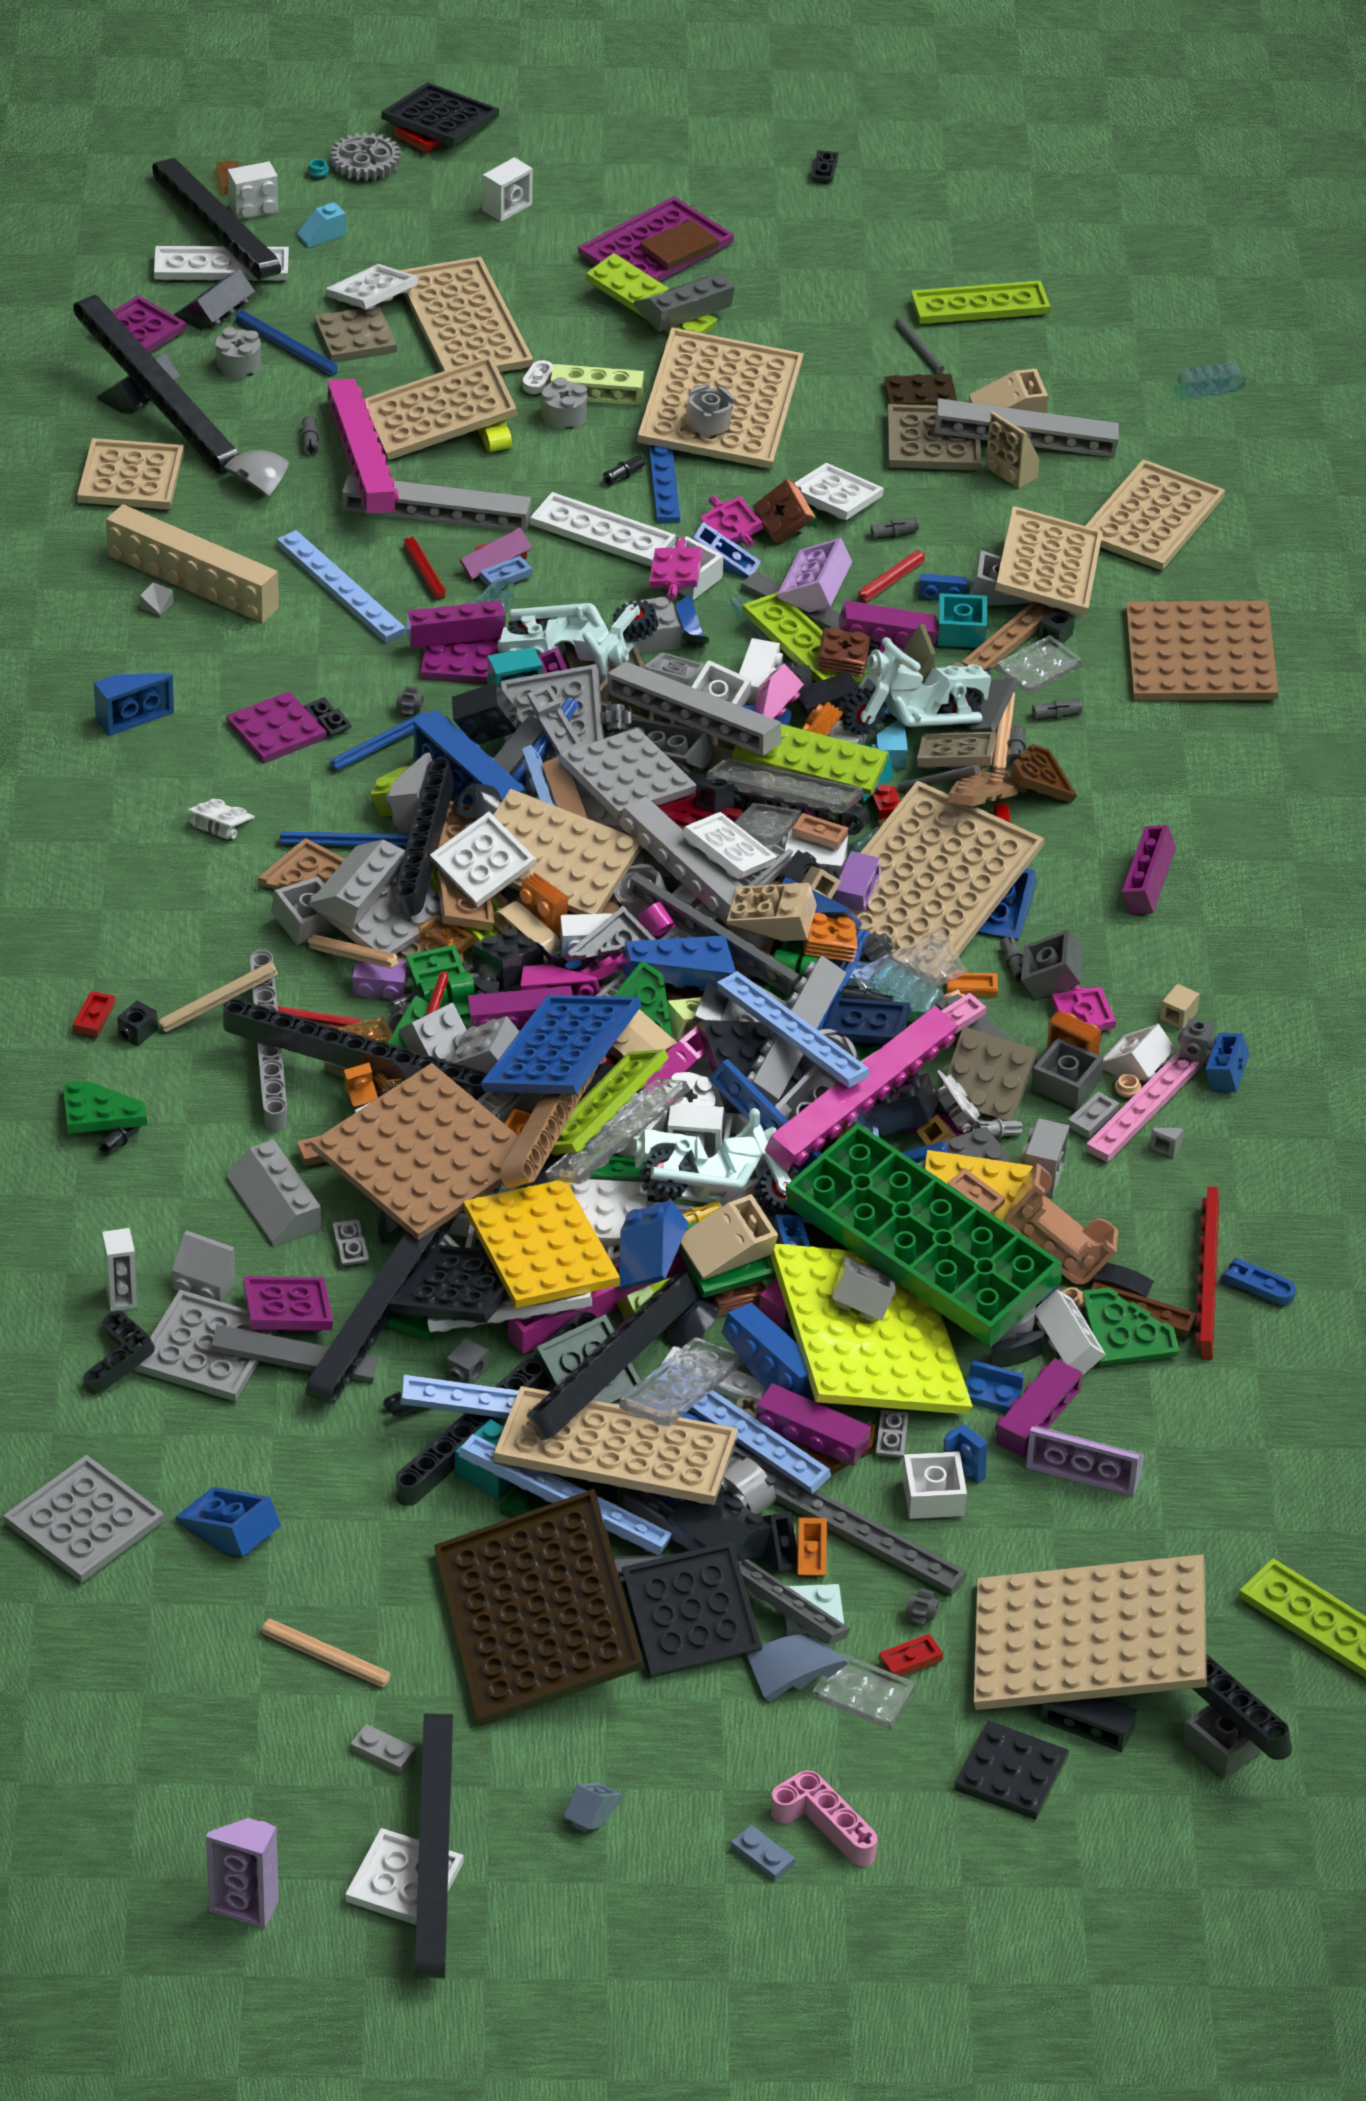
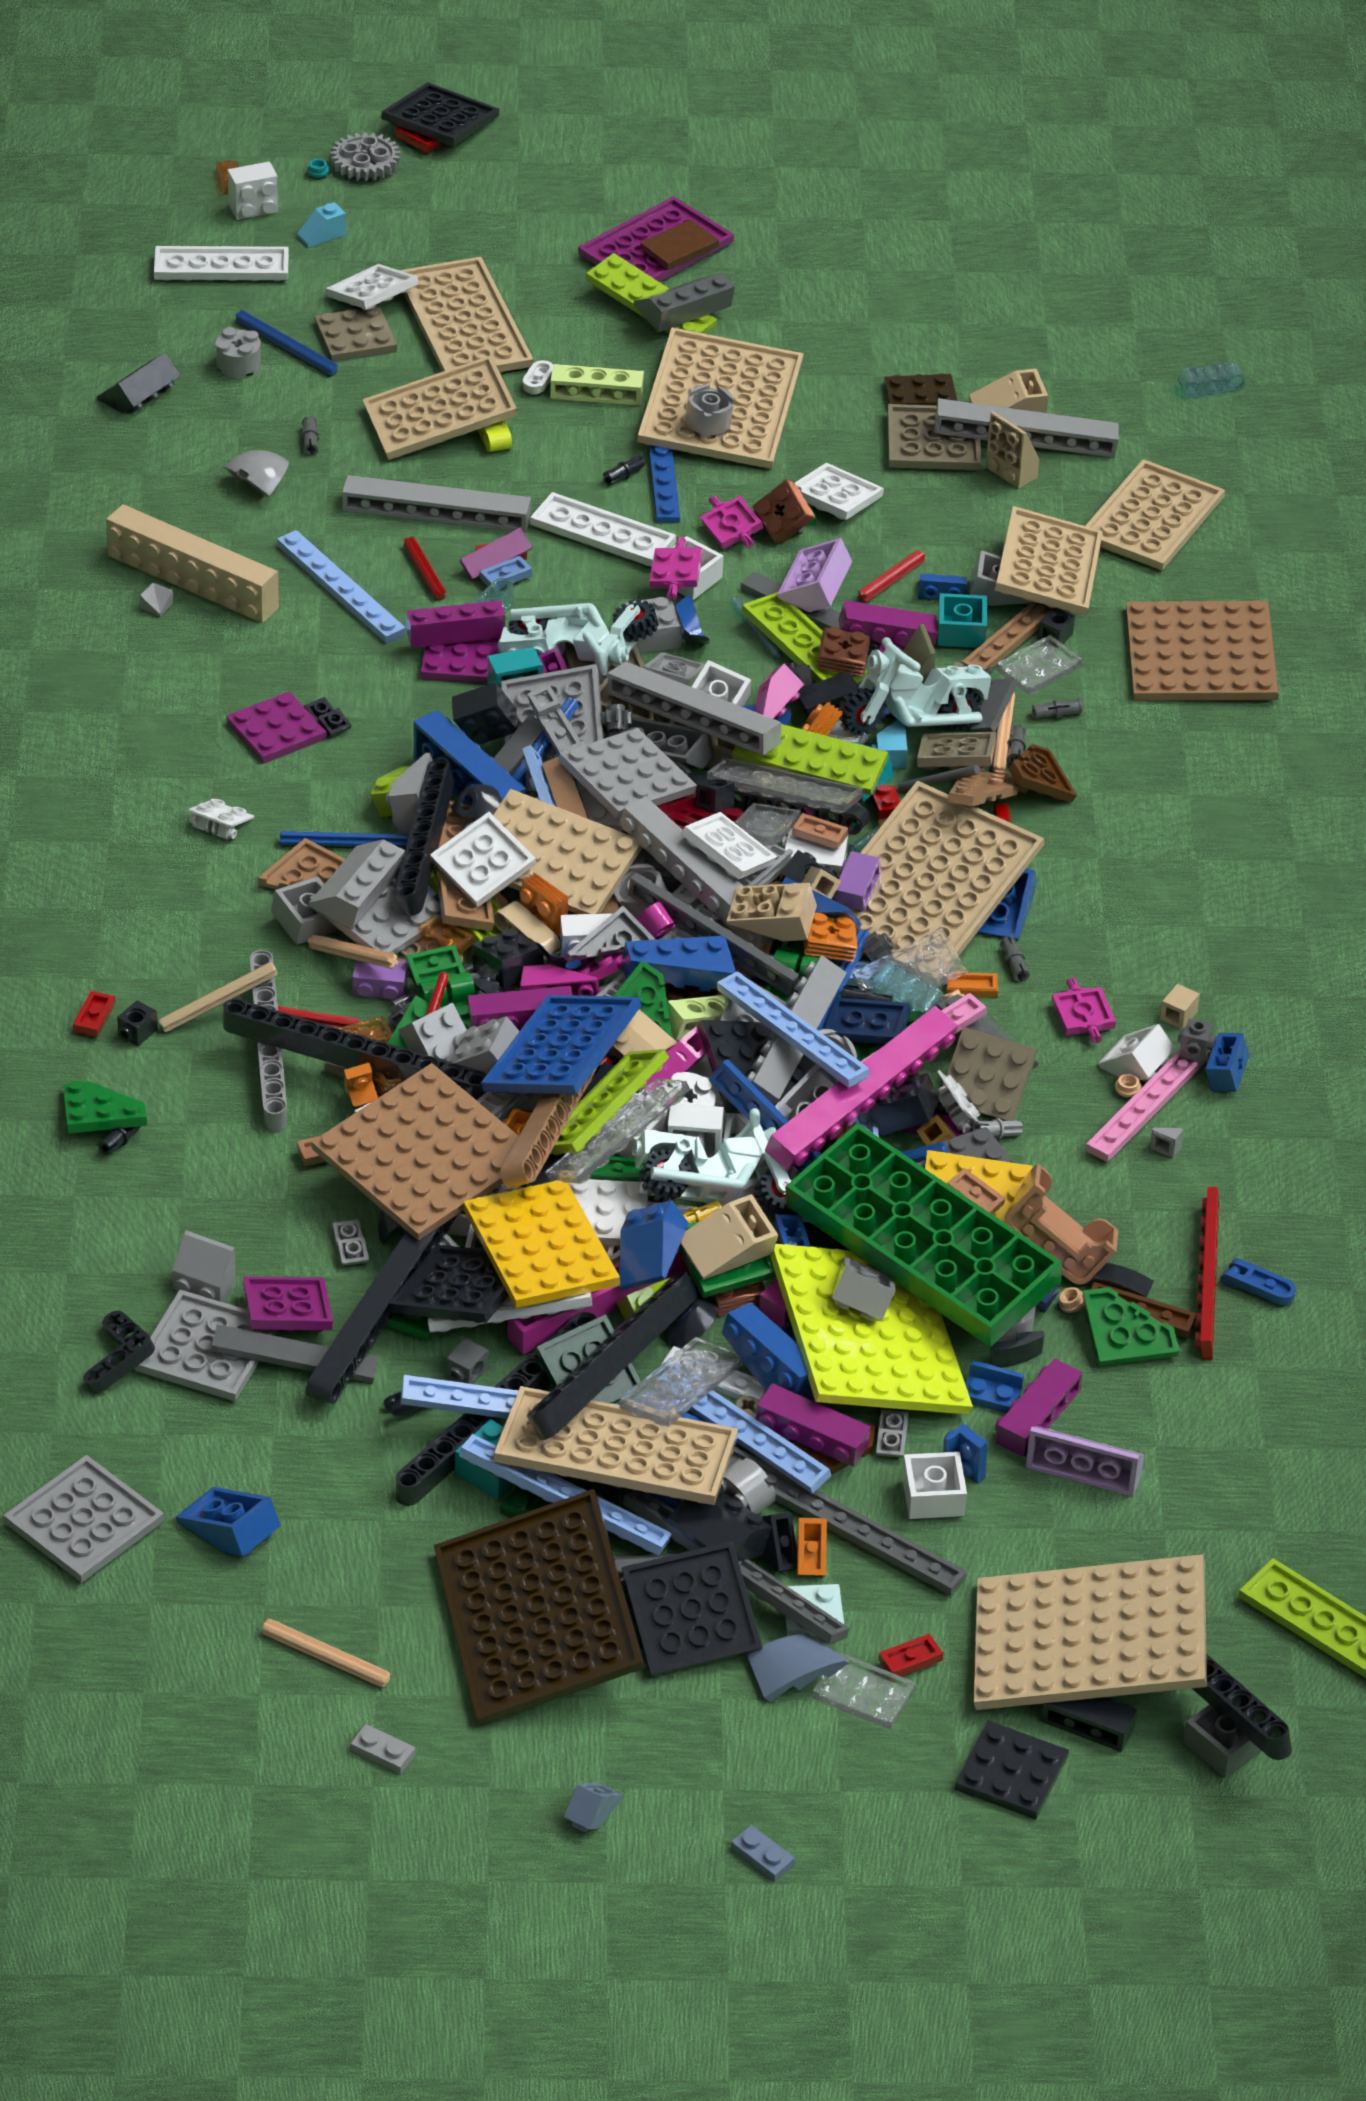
(120, 1269): white brick -> none
(130, 473): tan plate -> none
(132, 700): blue slope -> none
(149, 322): magenta plate -> none
(155, 382): black beam -> none
(216, 218): black beam -> none
(217, 301): slope -> none
(243, 1871): lavender slope -> none
(274, 1194): light grey slope -> none
(362, 446): dark pink brick -> none
(374, 744): blue axle -> none
(390, 1876): white plate -> none
(410, 700): dark grey gear -> none
(434, 1846): black beam -> none
(507, 189): white brick -> none
(564, 404): light grey brick -> none
(711, 1005): black slope -> none
(735, 559): slope -> none
(759, 663): white brick -> none
(812, 1796): bright pink beam -> none
(825, 166): black slope -> none
(894, 527): dark grey pin -> none
(921, 347): dark grey bar -> none
(922, 1606): dark grey gear -> none
(980, 302): lime plate -> none
(1048, 1149): light grey brick -> none
(1052, 964): dark grey brick -> none
(1067, 1073): dark grey brick -> none
(1068, 1332): white brick -> none
(1074, 1031): orange brick -> none
(1093, 1114): light grey plate -> none
(1148, 869): magenta brick -> none

